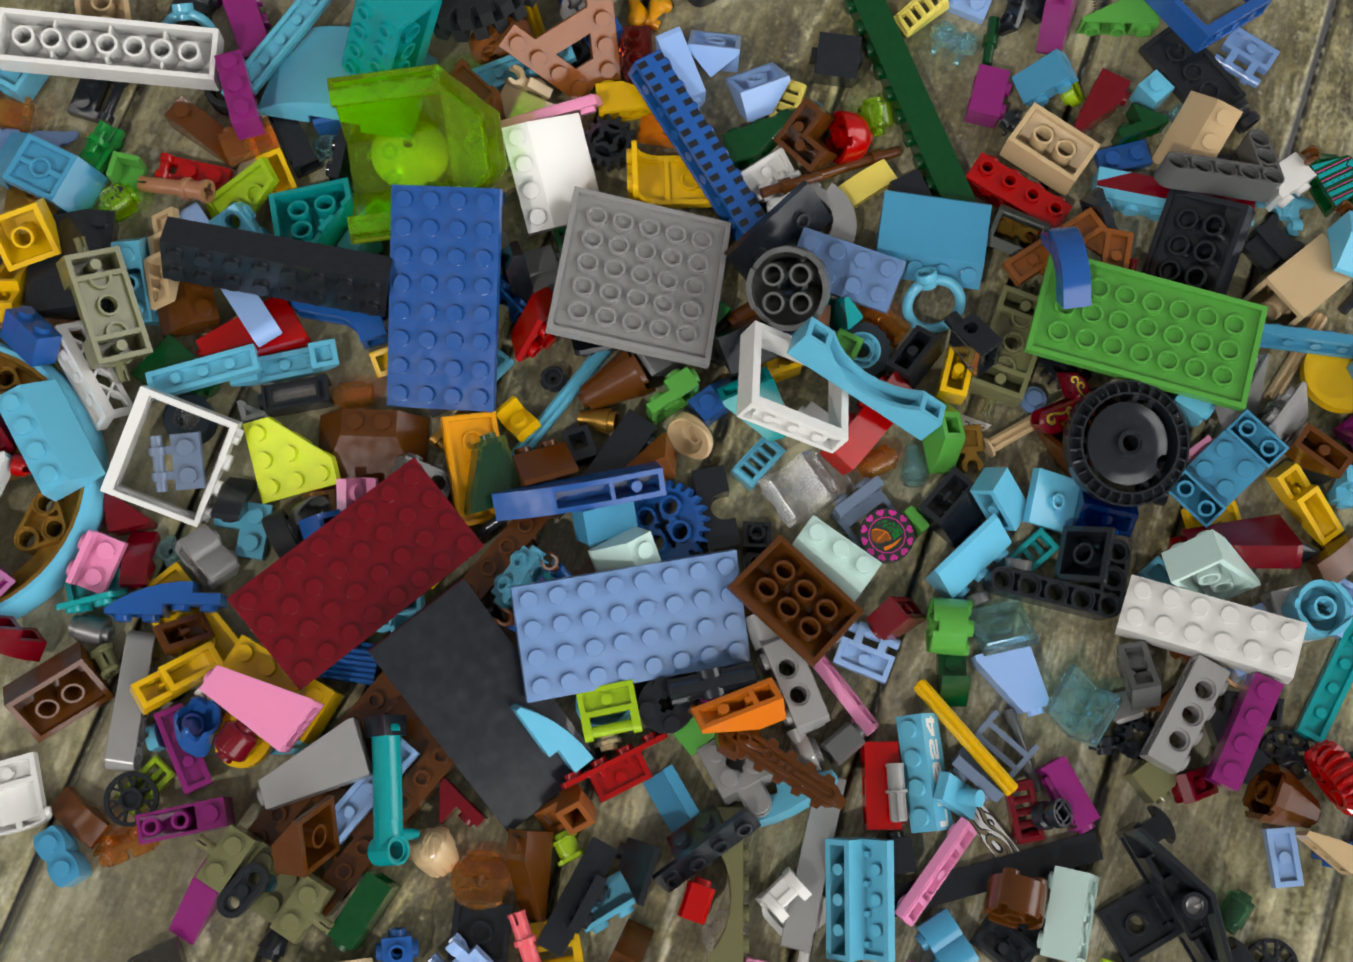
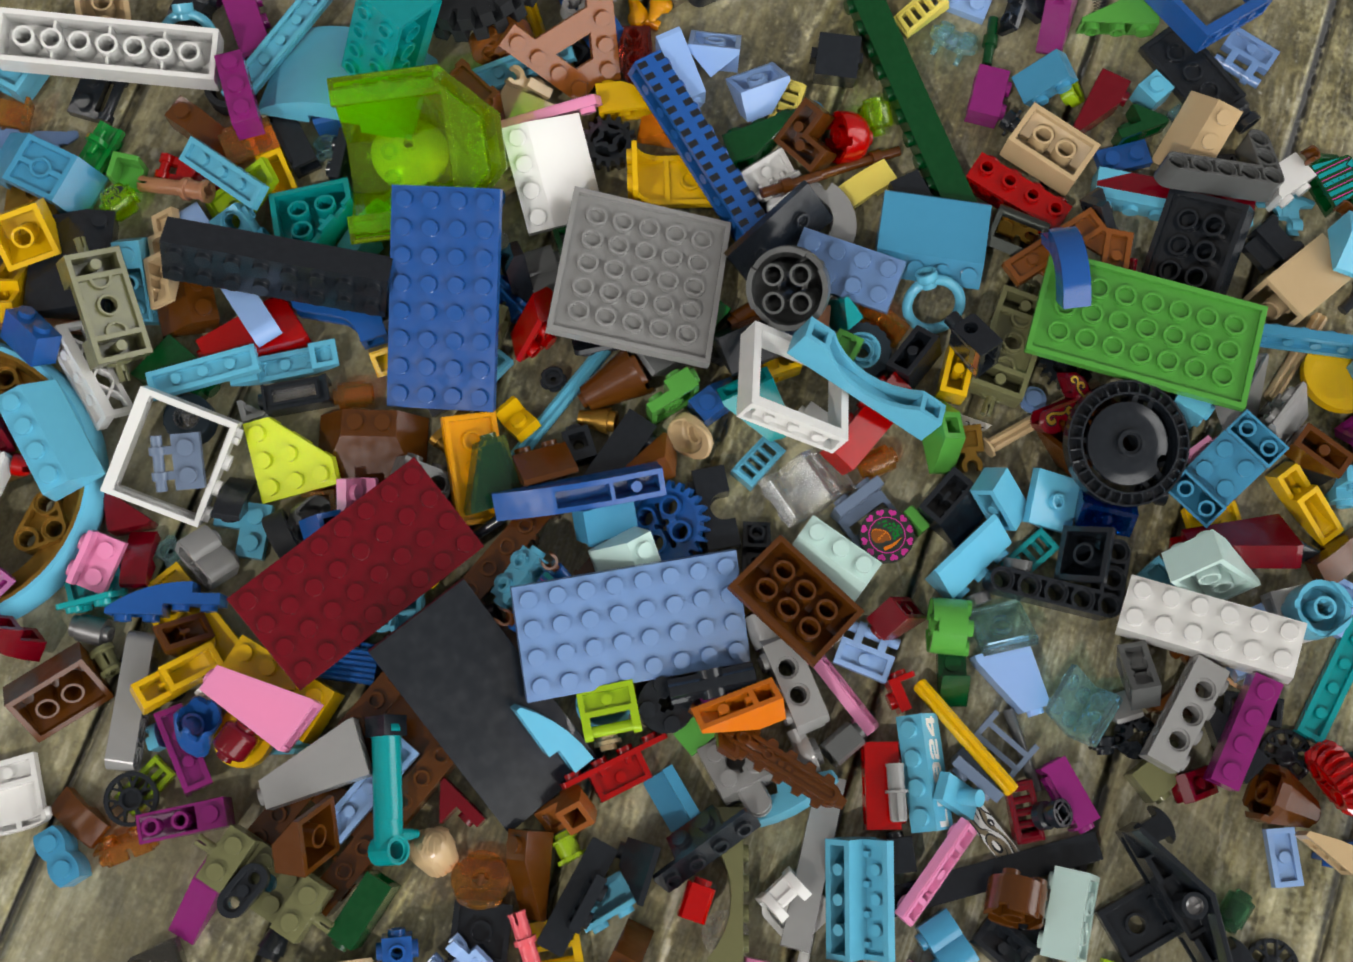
(224, 173): none -> medium azure plate
(896, 695): none -> red bracket
(913, 468): clear light blue cone -> none

